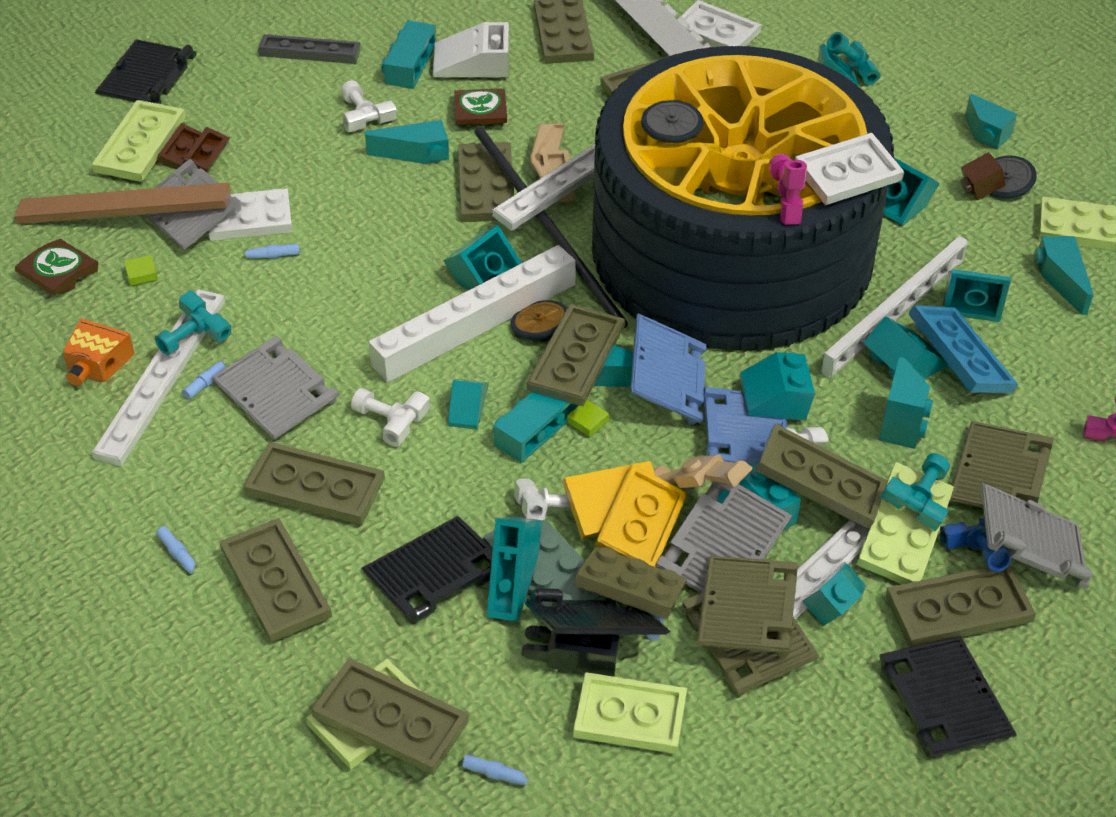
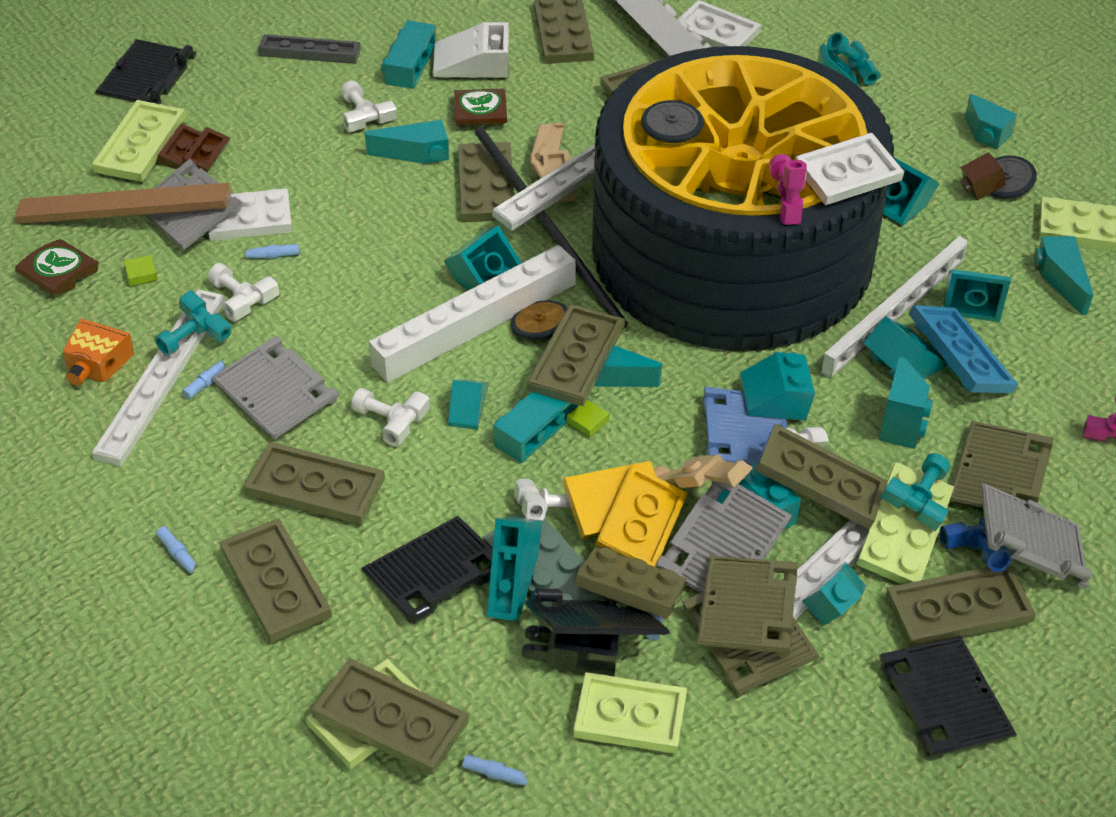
(244, 293): none -> white bar
(665, 369): medium blue window -> none

